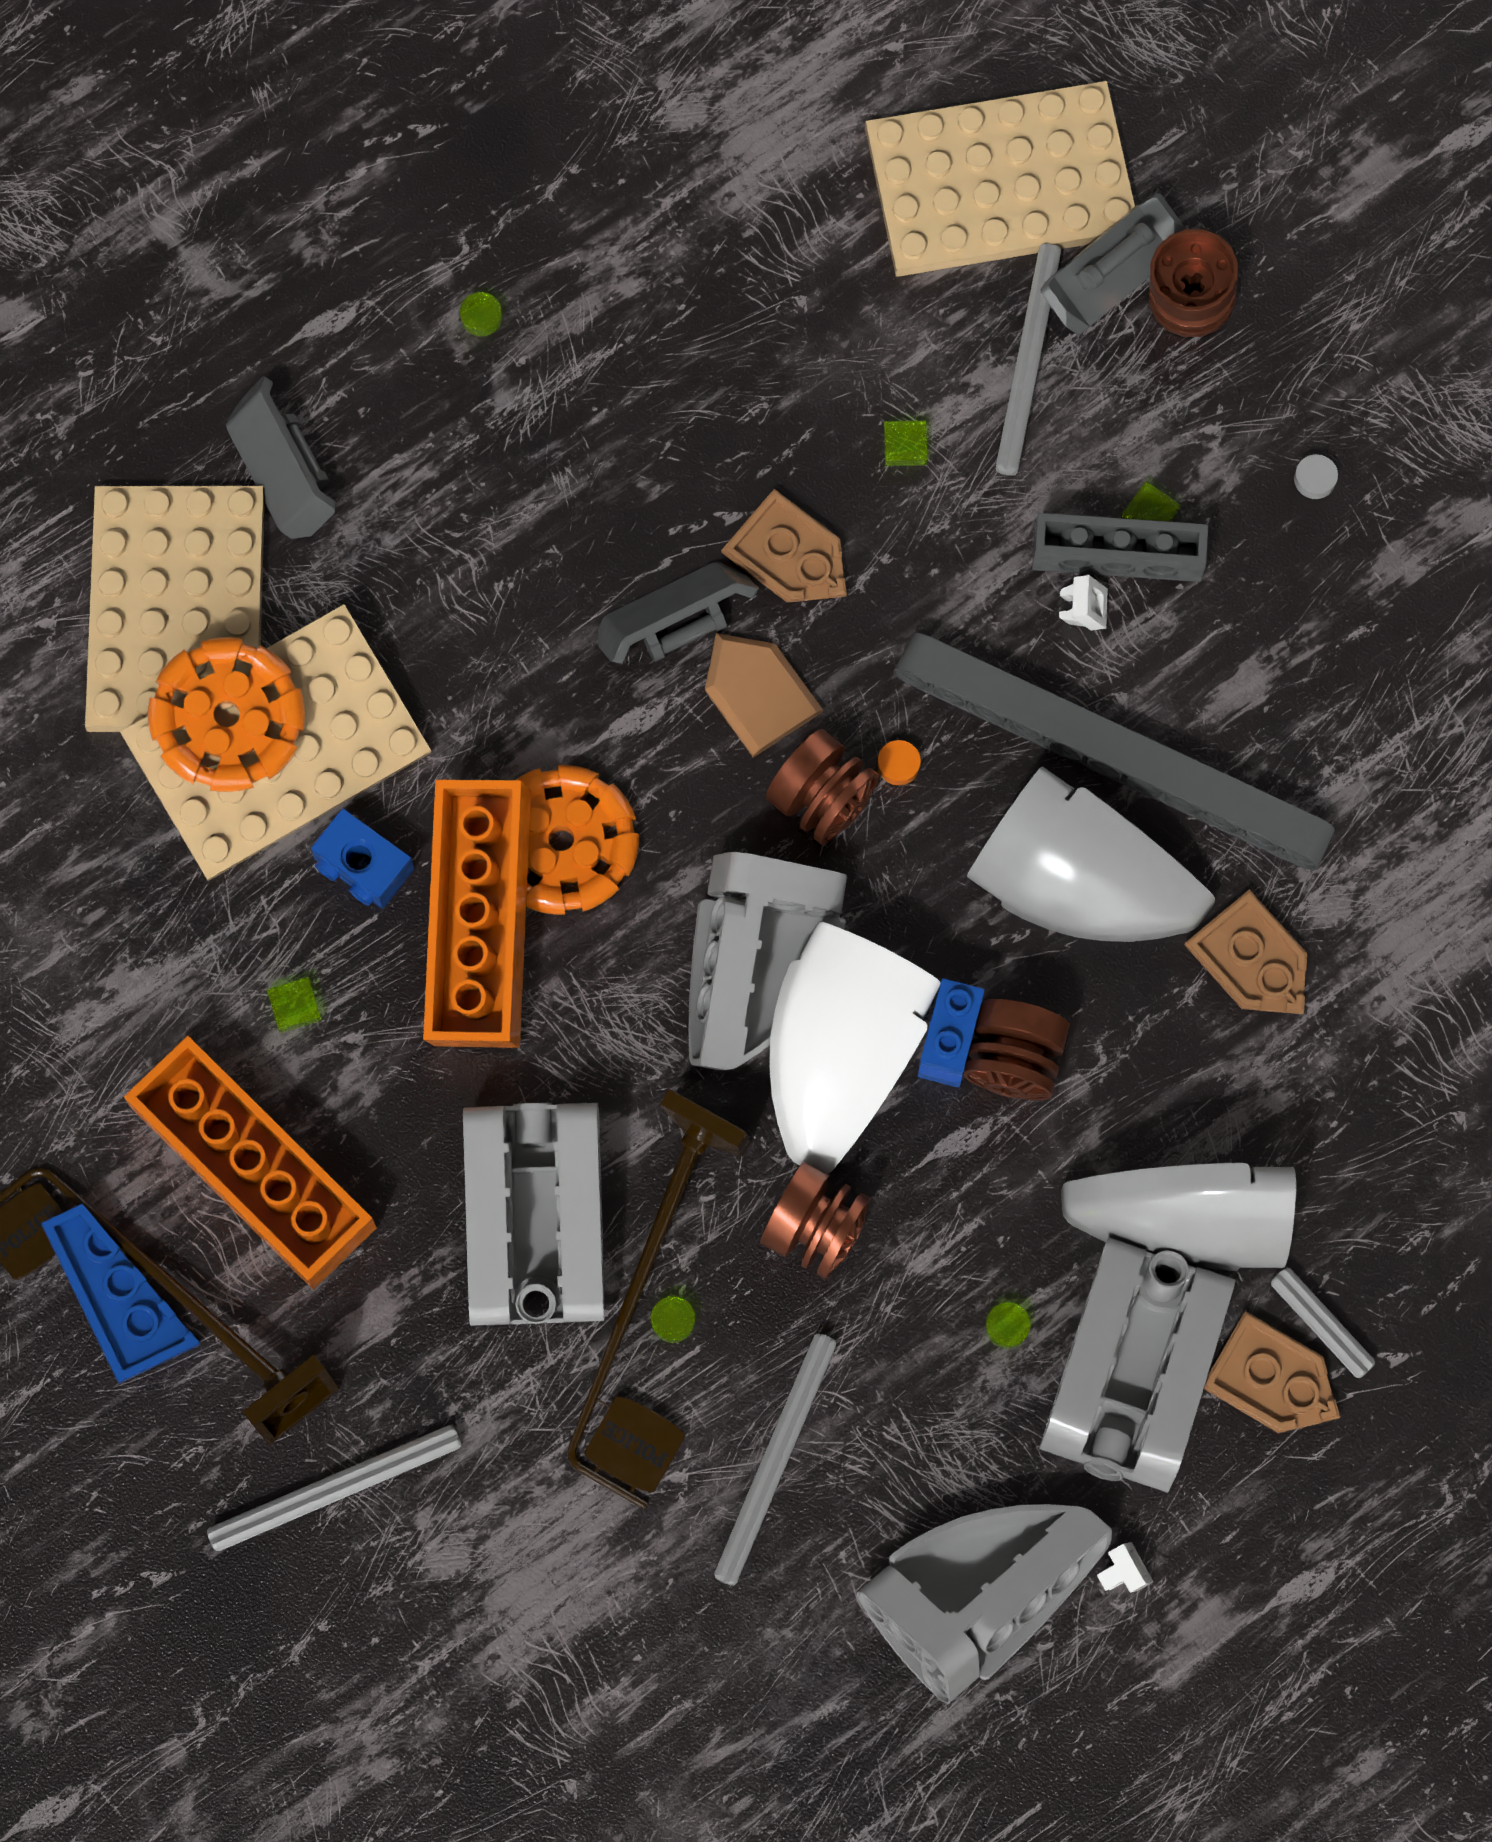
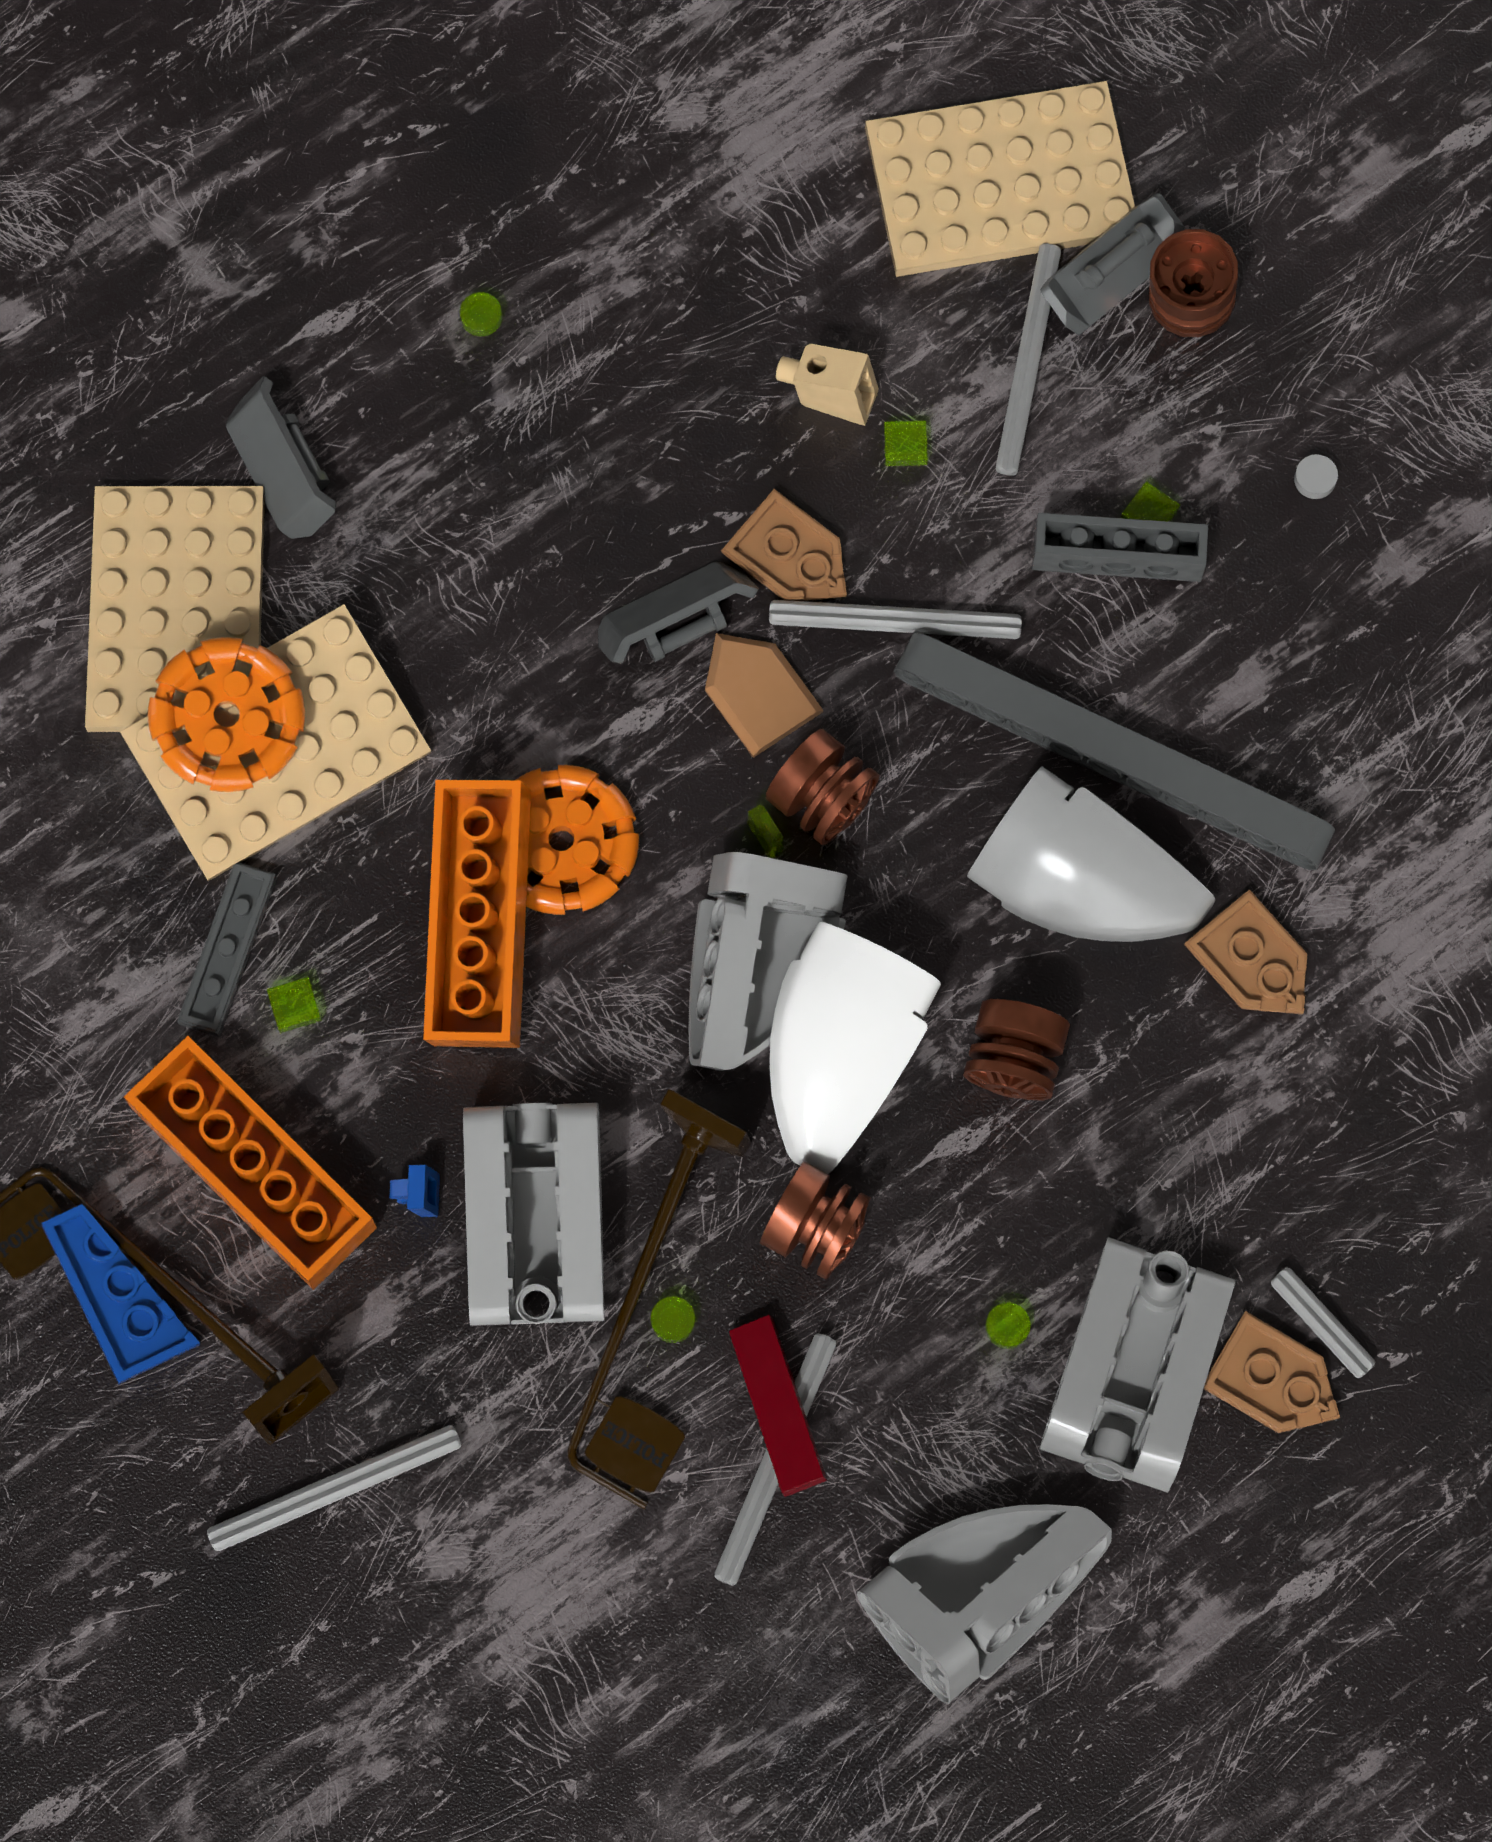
(227, 949): none -> dark grey tile
(350, 837): blue brick -> none
(418, 1191): none -> blue tile
(765, 831): none -> clear neon green tile
(777, 1406): none -> dark red tile
(832, 381): none -> tan torso
(895, 619): none -> light grey axle
(898, 762): orange tile -> none
(950, 1032): blue hips -> none
(1089, 603): white tile -> none
(1126, 1569): white tile -> none
(1205, 1212): light grey panel -> none

